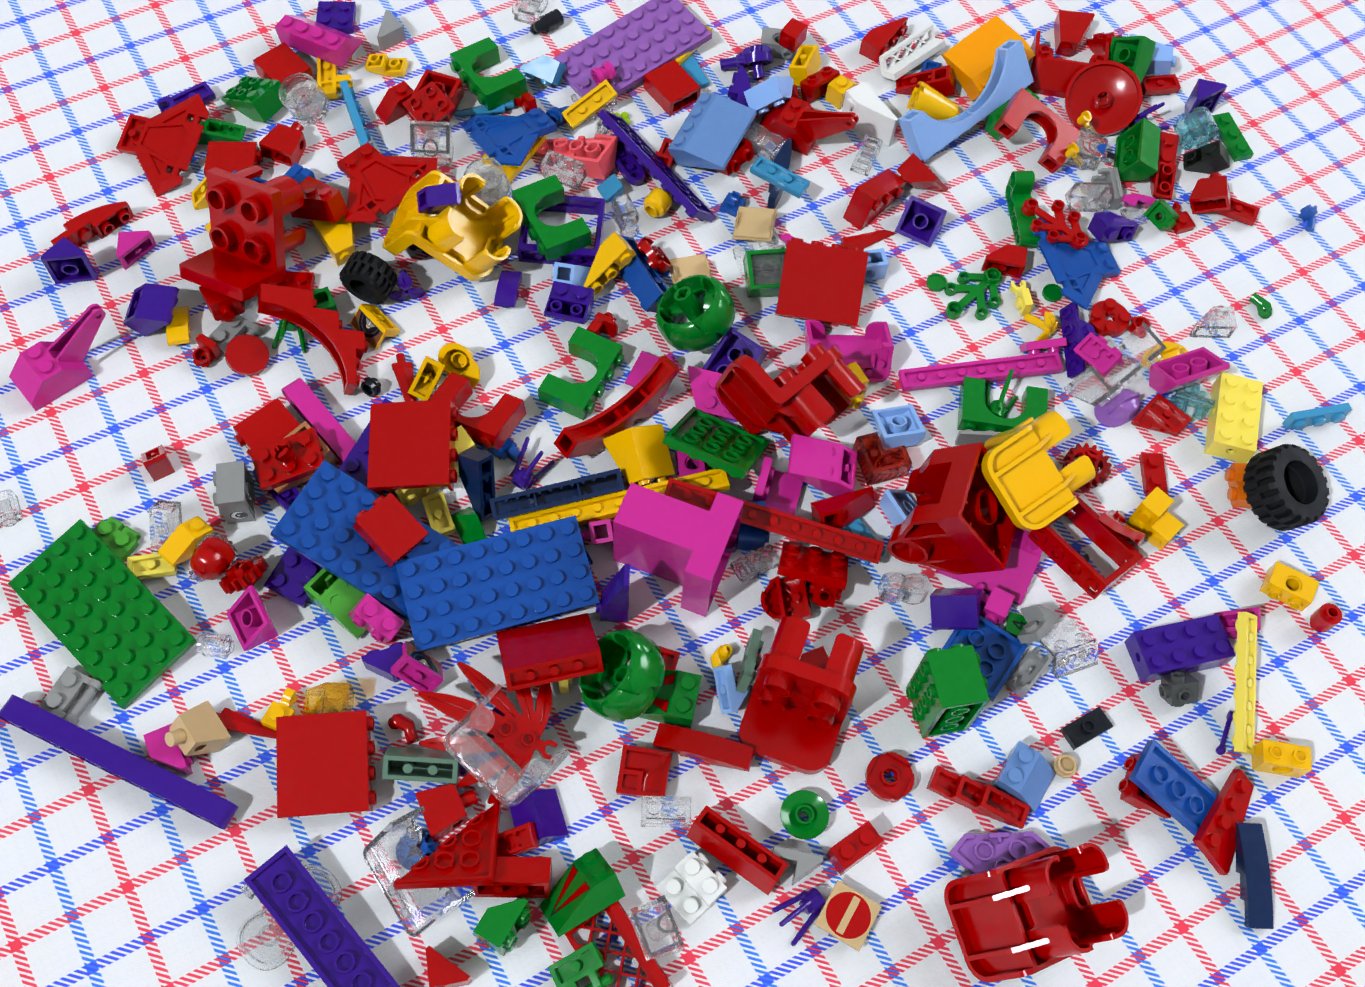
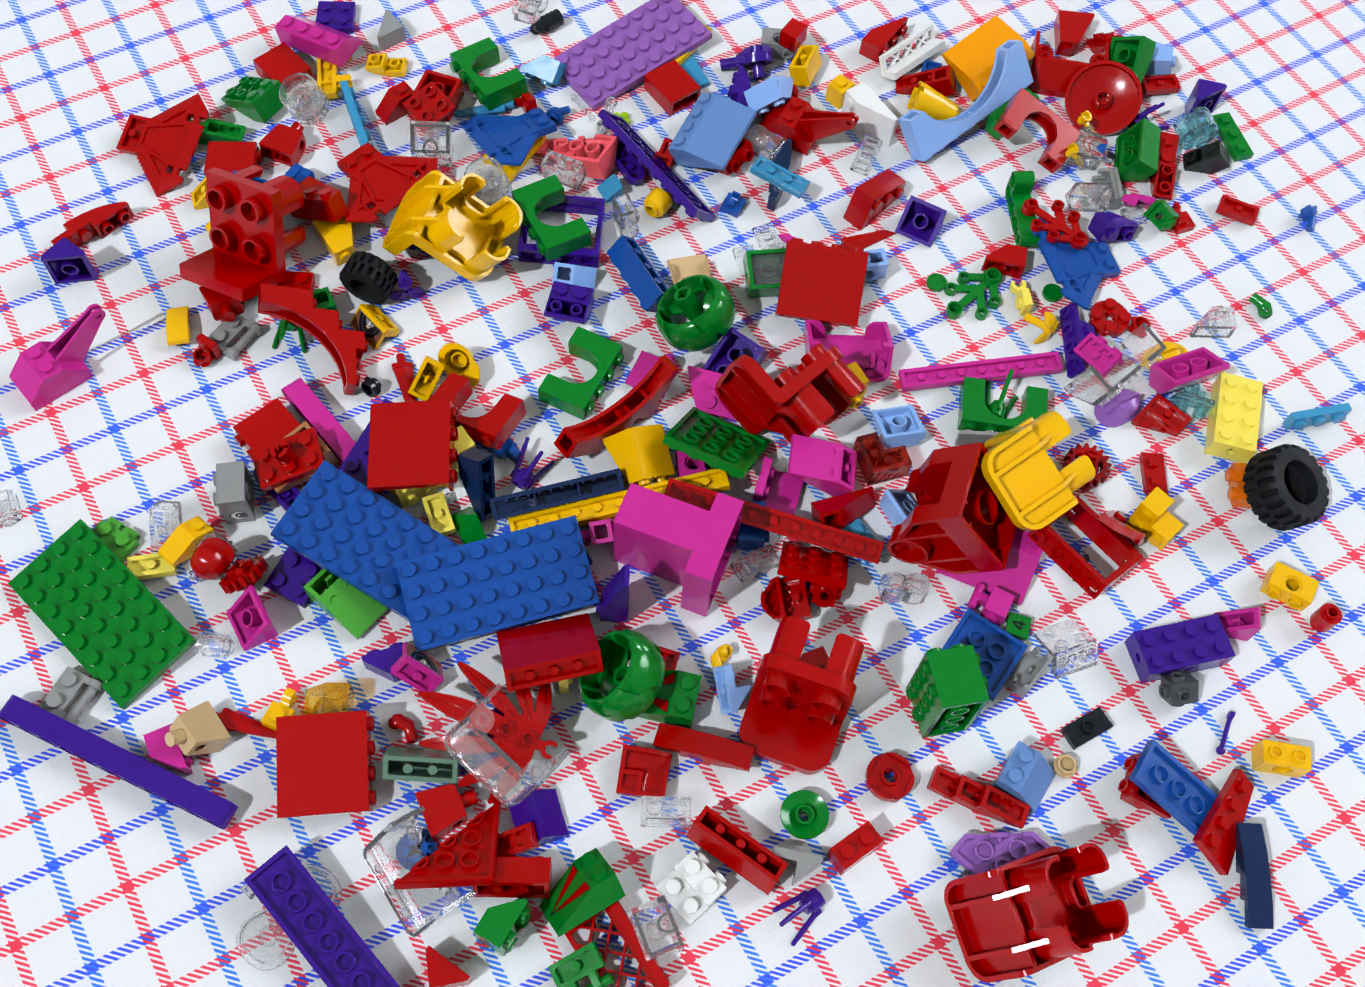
(133, 246): dark pink slope -> none
(151, 308): dark purple slope -> none
(157, 463): red slope -> none
(203, 89): dark purple plate -> none
(247, 355): red tile -> none
(375, 619): dark pink brick -> none
(389, 529): red brick -> none
(438, 197): dark purple slope -> none
(507, 289): dark purple slope -> none
(589, 104): yellow plate -> none
(603, 324): red piece -> none
(604, 72): dark pink wheel -> none
(609, 260): yellow slope -> none
(656, 256): red plate -> none
(750, 661): sand green plate -> none
(754, 224): tan piece -> none
(816, 84): red bracket -> none
(848, 915): piece -> none
(919, 175): red slope -> none
(955, 609): dark purple slope -> none
(1038, 621): light grey slope -> none
(1050, 345): dark pink plate -> none
(1211, 195): red torso -> none
(1245, 690): light yellow plate -> none

